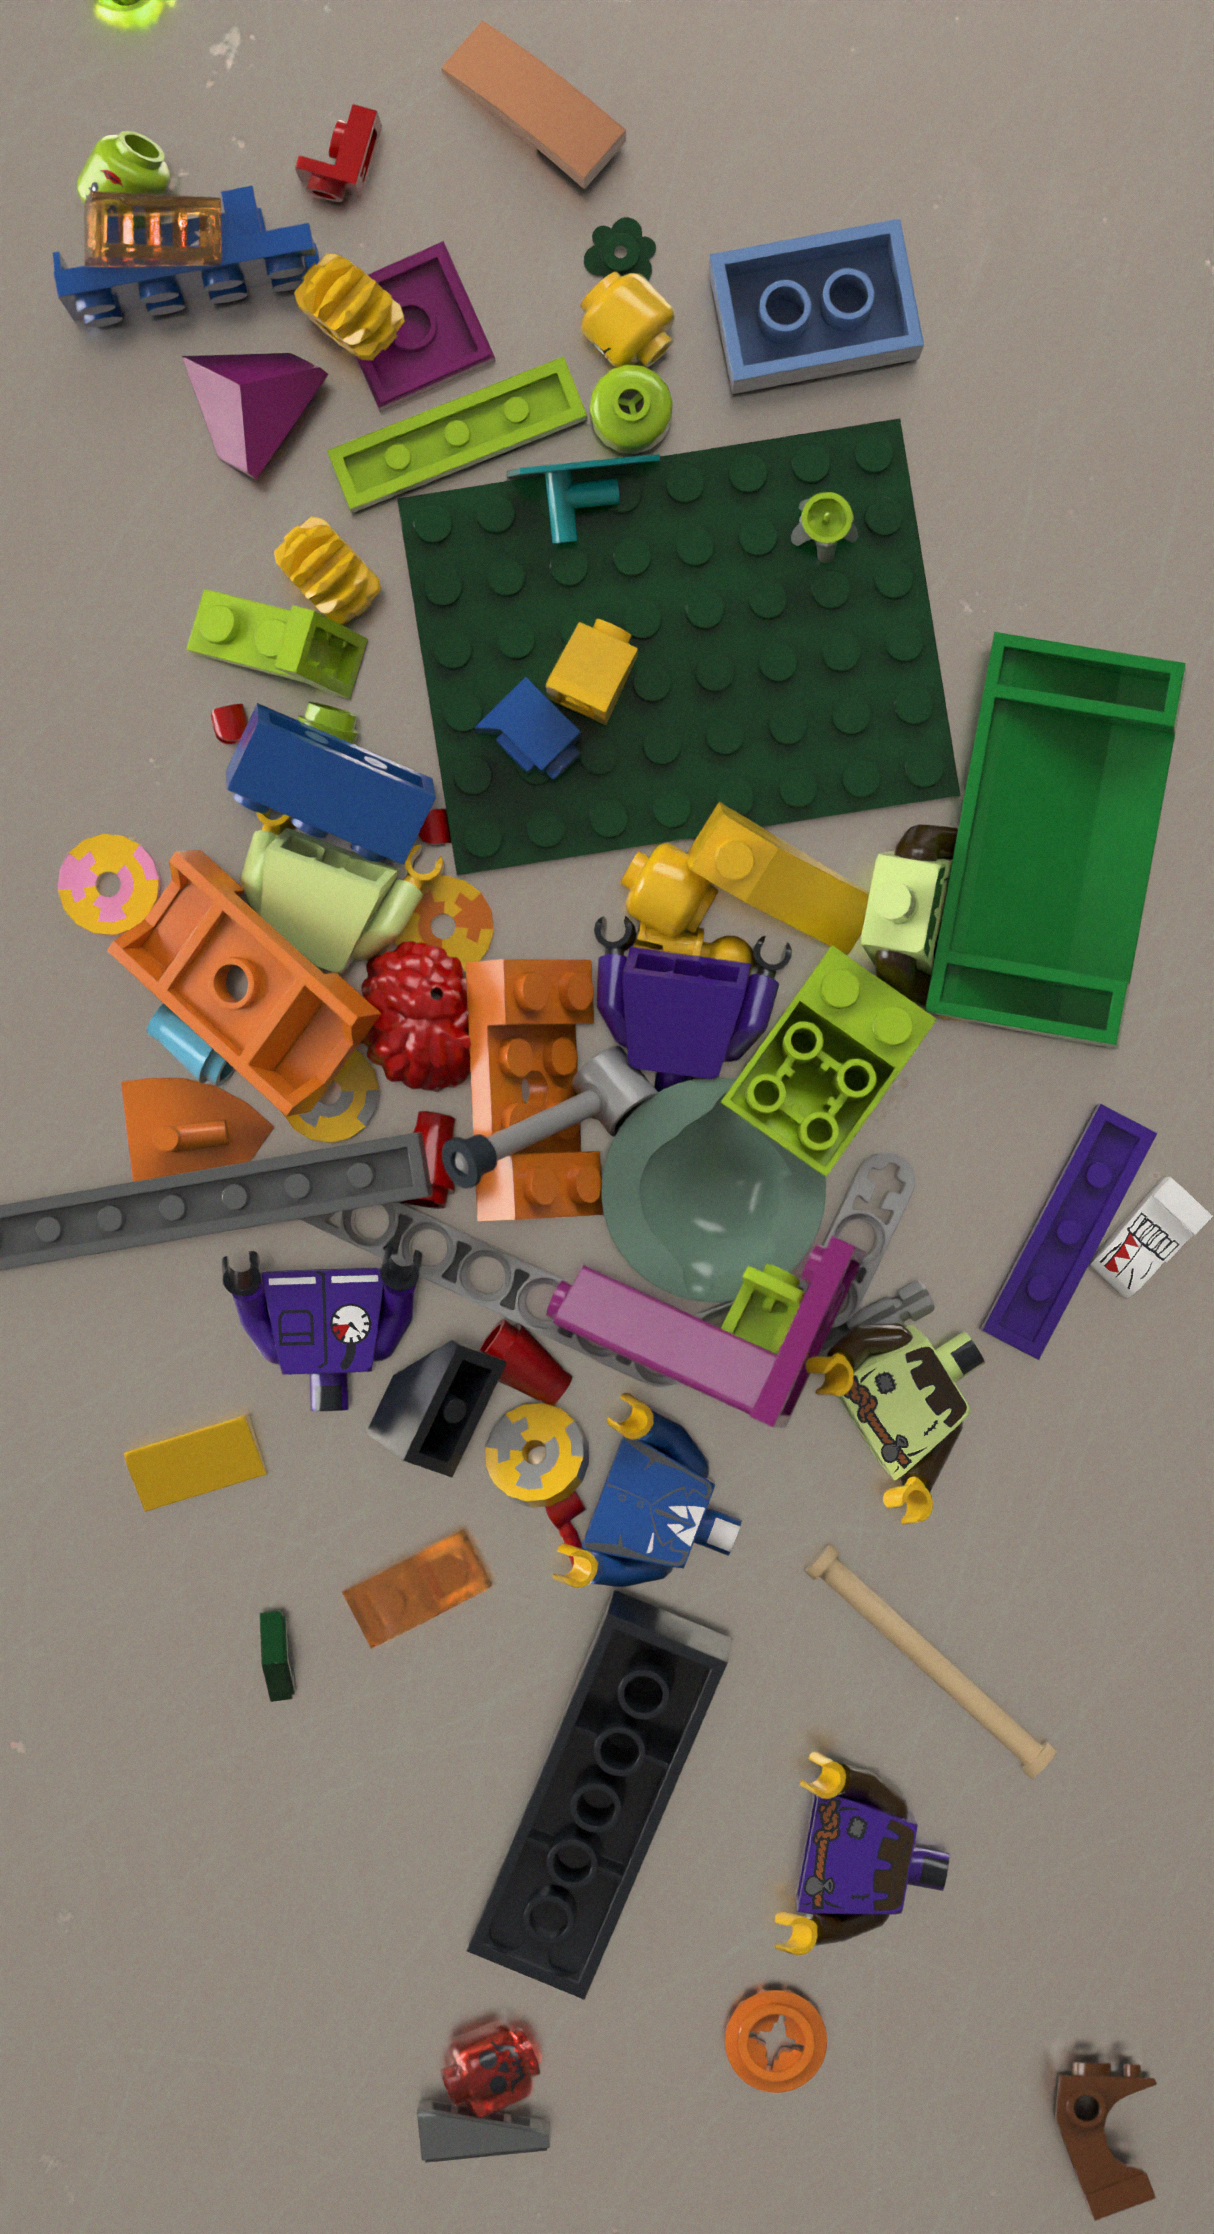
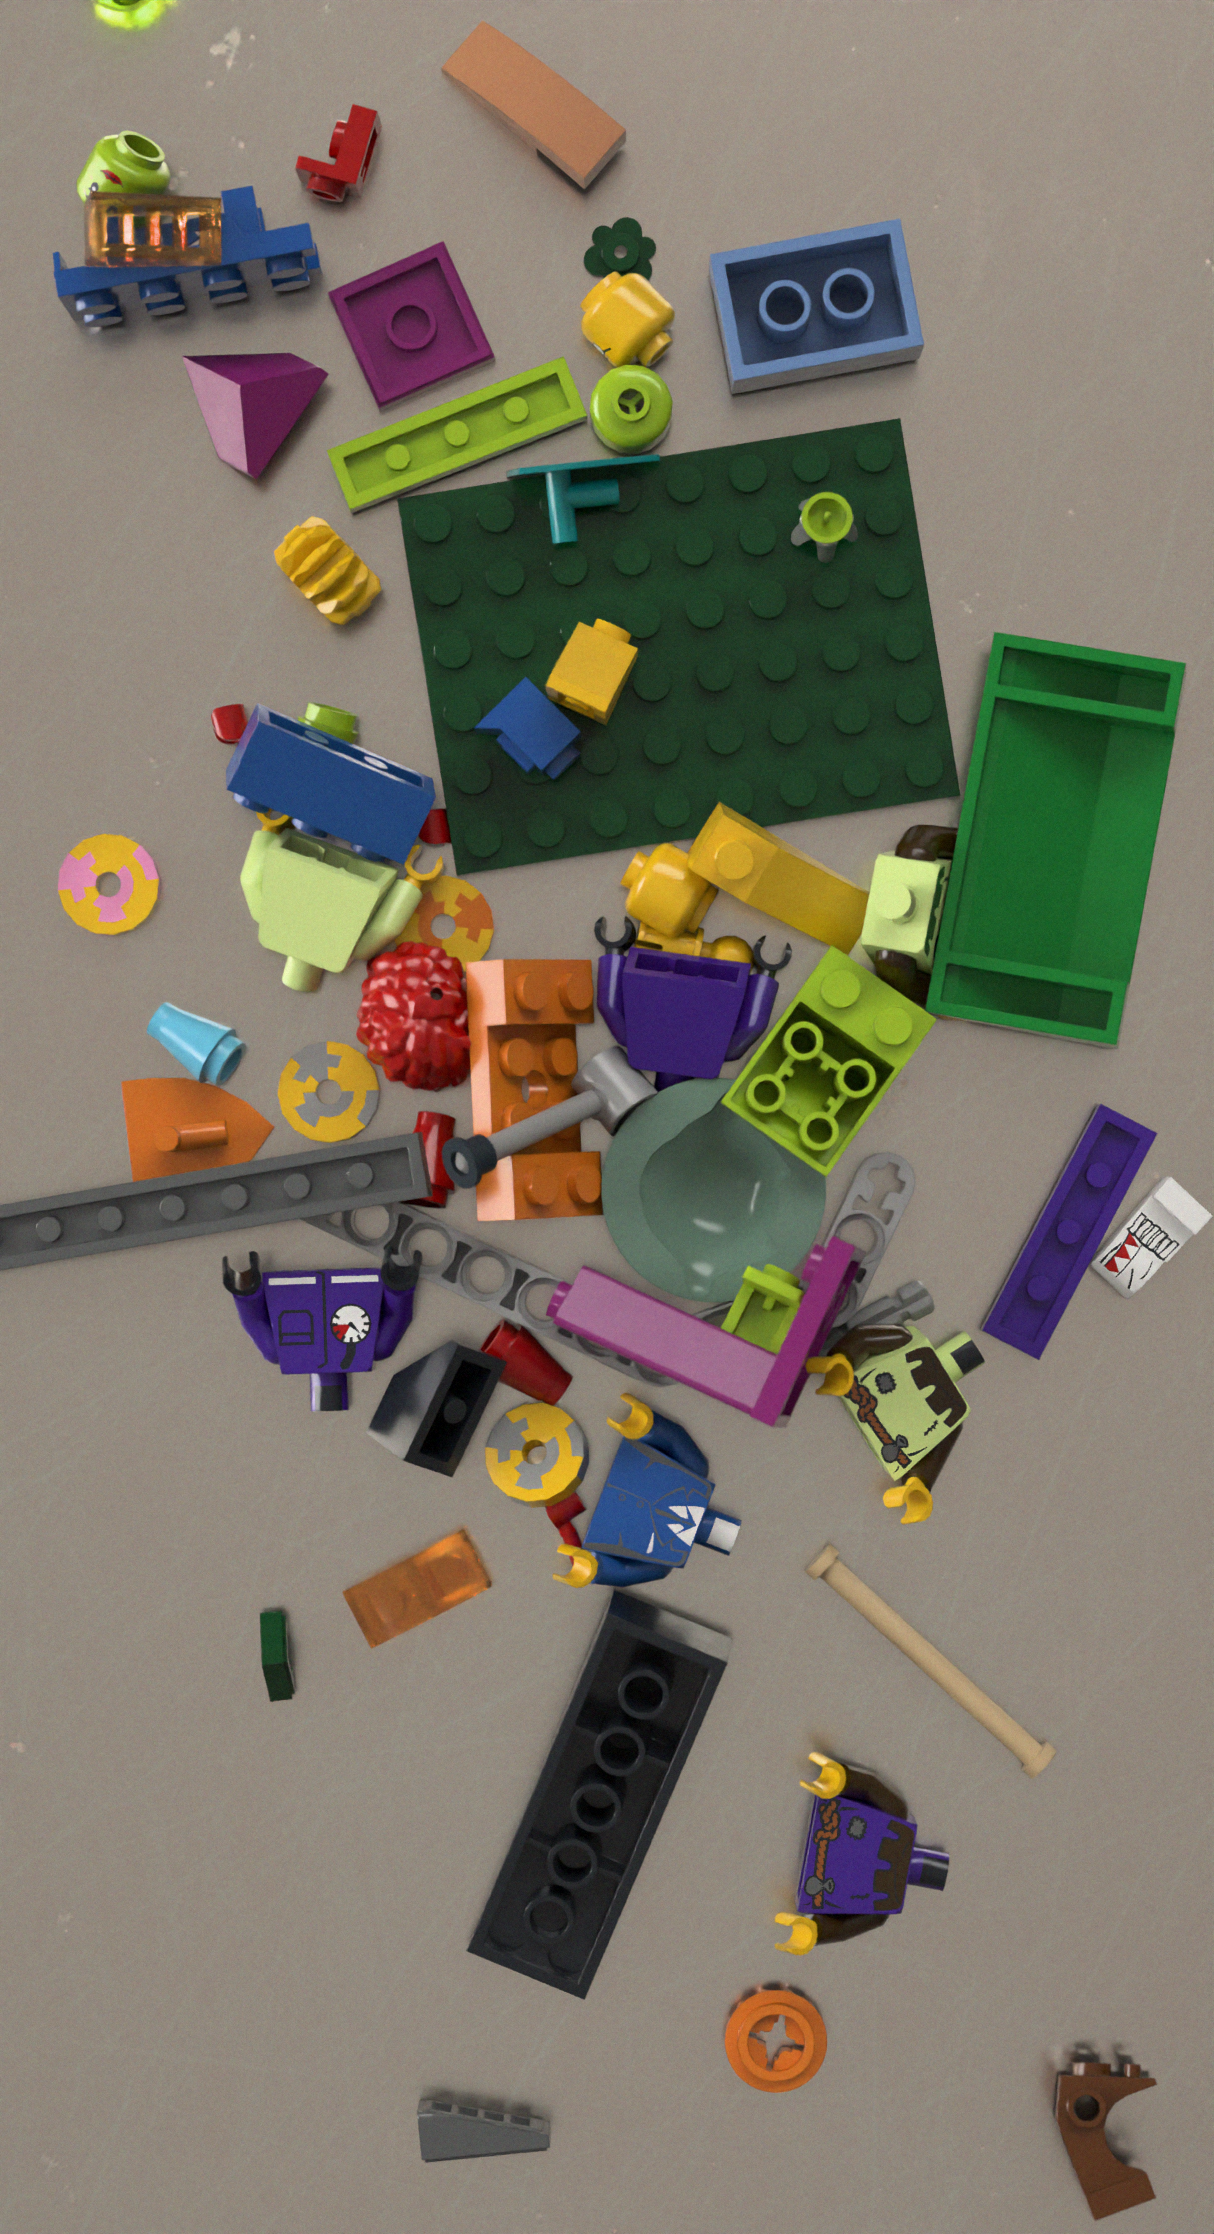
(195, 1462): yellow slope -> none
(278, 641): lime bracket -> none
(293, 1021): orange piece -> none
(349, 306): yellow gear -> none
(490, 2068): clear red head -> none

